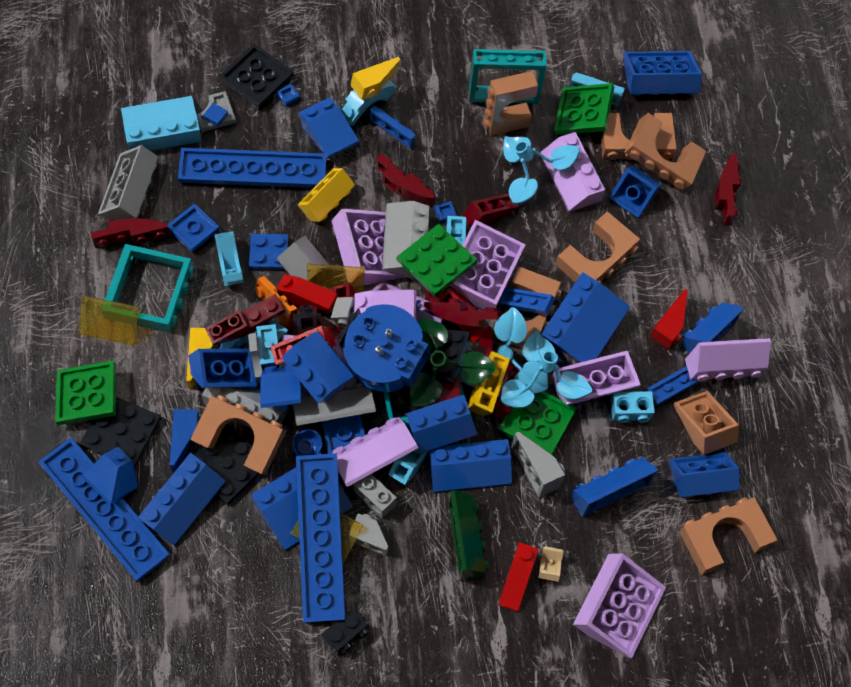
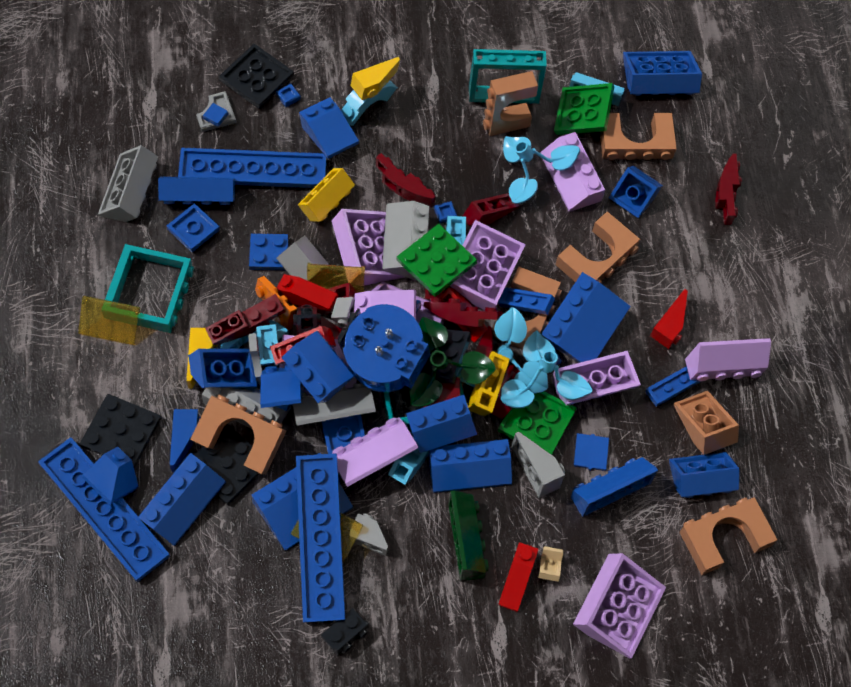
(86, 393): green plate -> none
(132, 228): dark red slope -> none
(161, 124): medium azure slope -> none
(196, 189): none -> blue brick
(228, 258): medium azure arch -> none
(307, 443): blue hair -> none
(375, 495): light grey brick -> none
(392, 127): blue plate -> none
(591, 452): none -> blue piece
(631, 401): medium azure brick -> none
(643, 149): nougat arch -> none
(714, 326): blue slope -> none

